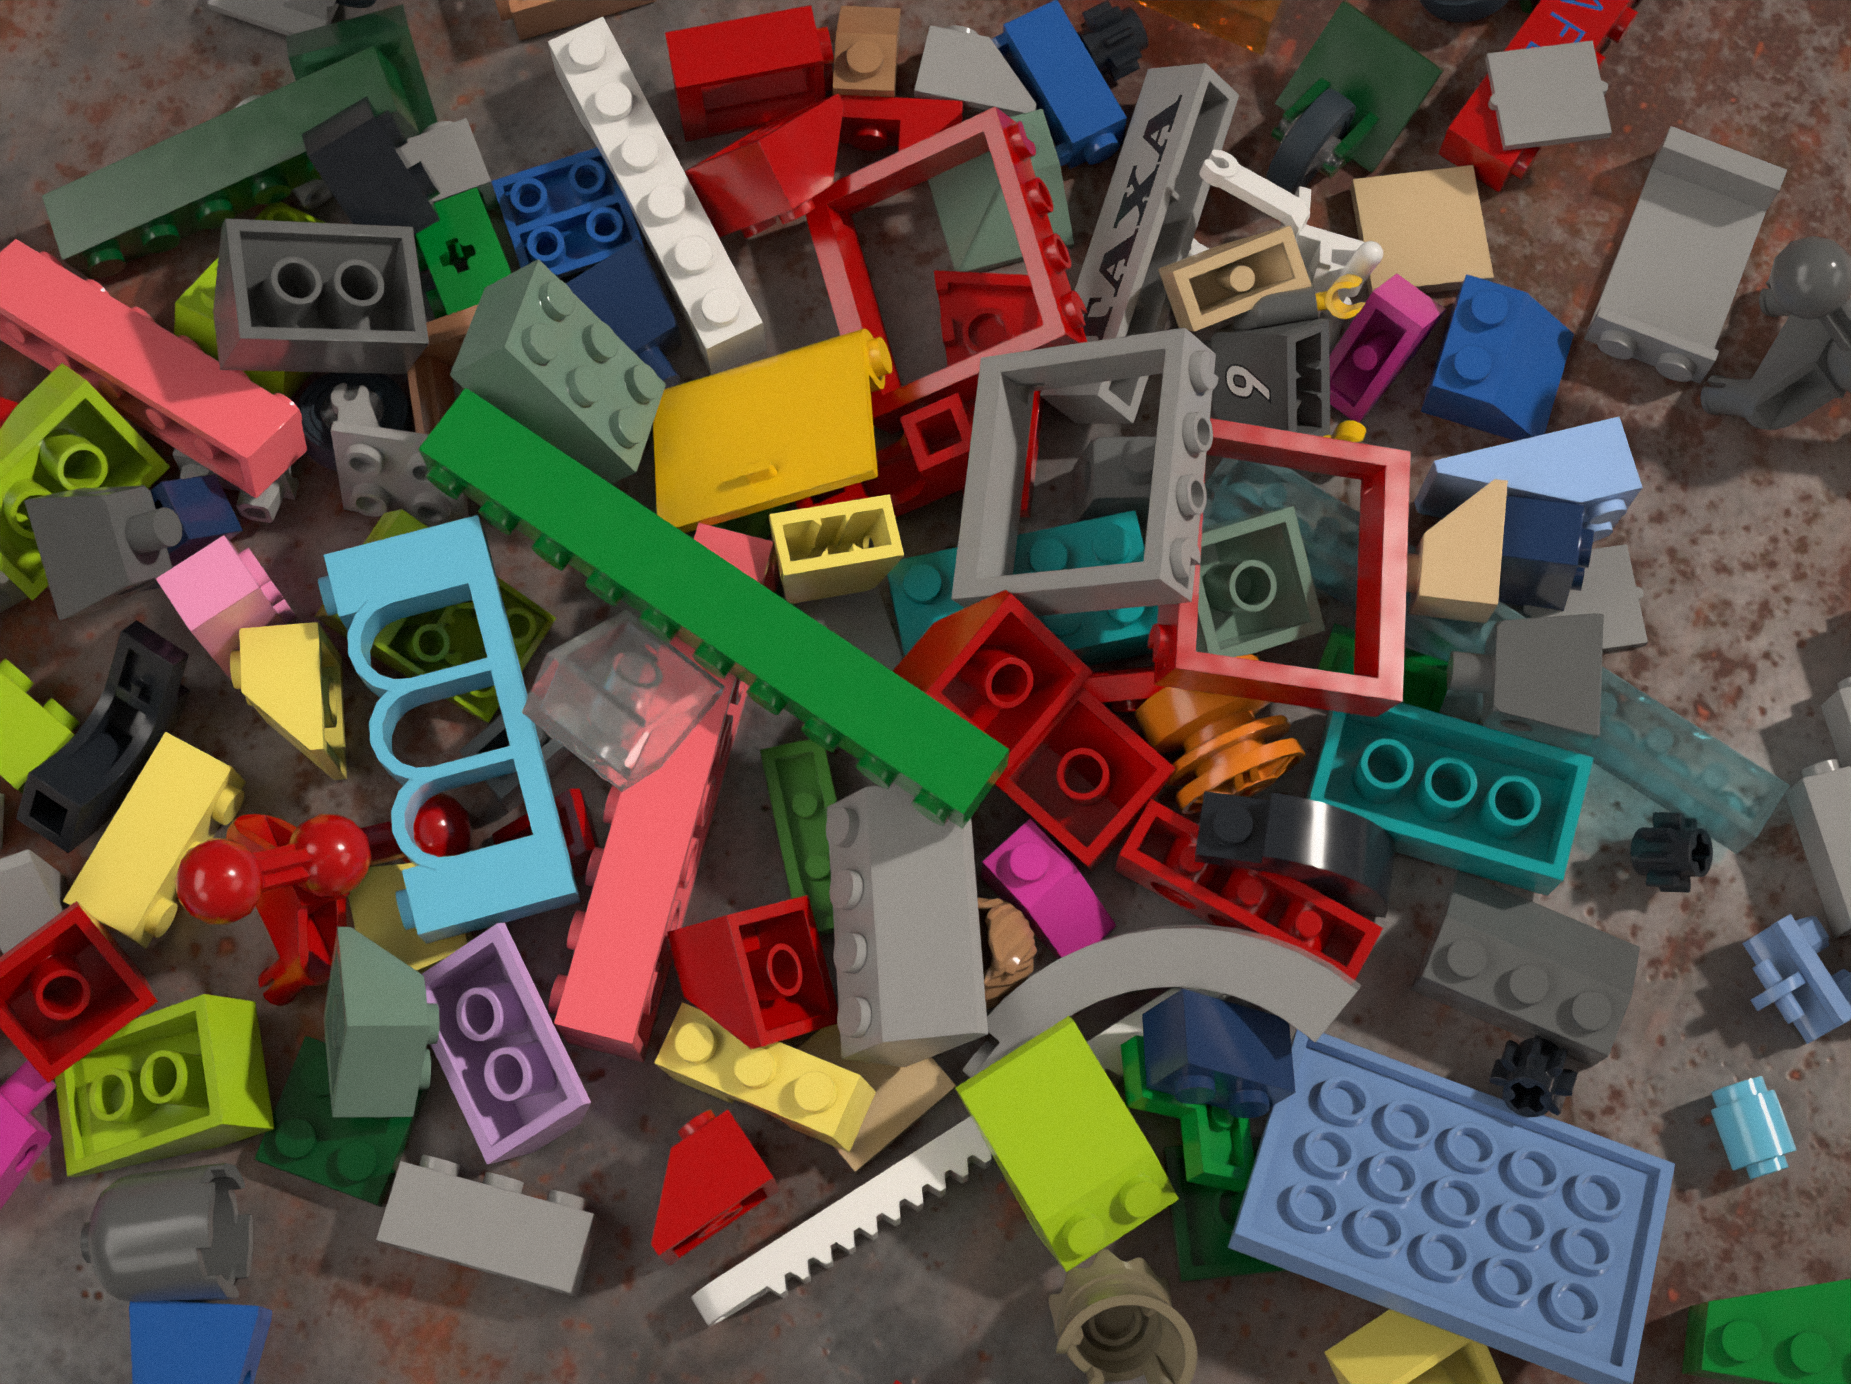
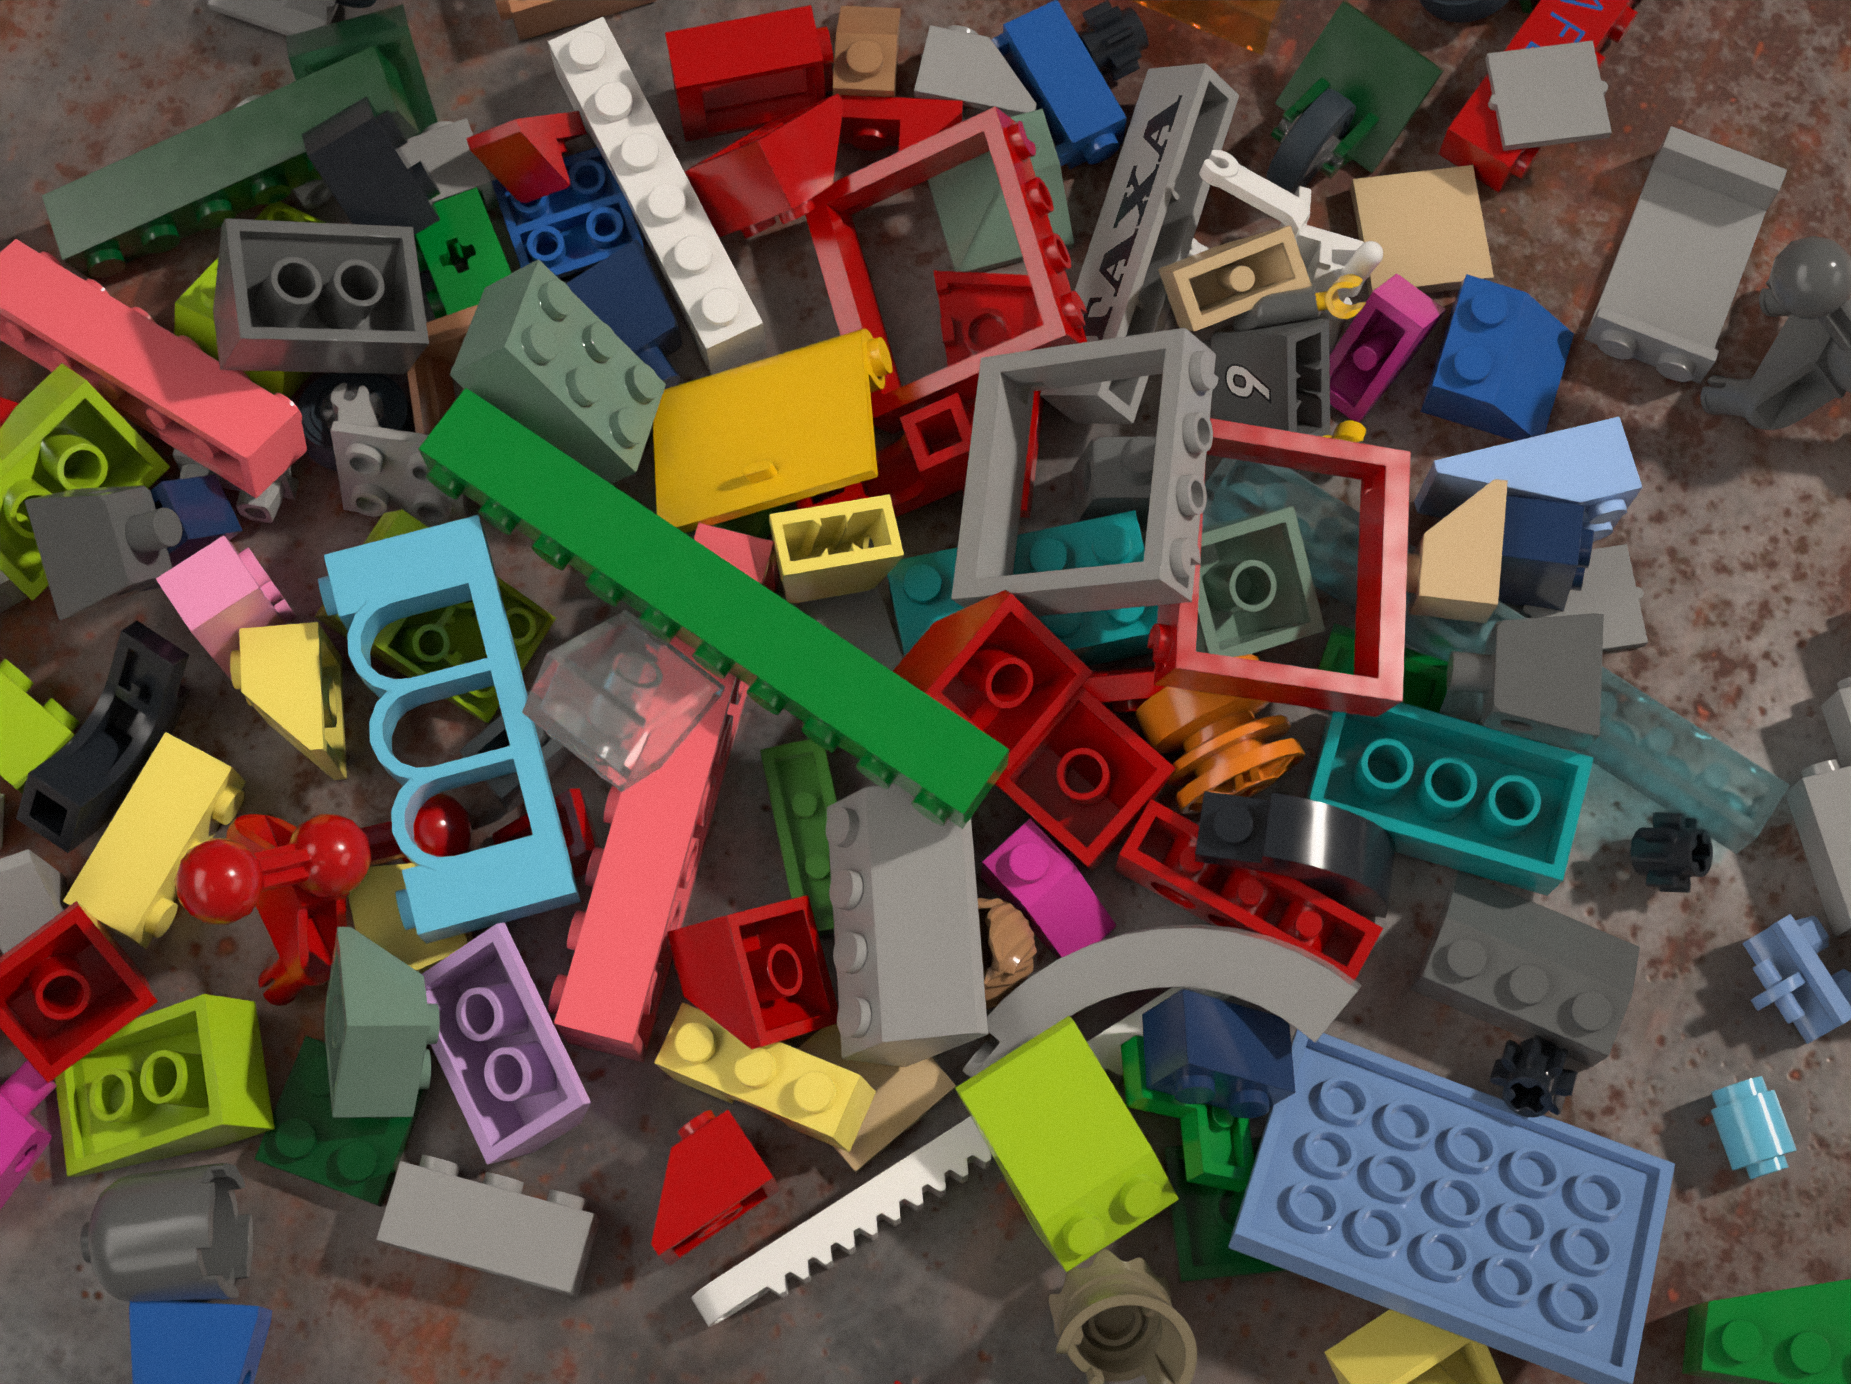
(529, 153): none -> red slope

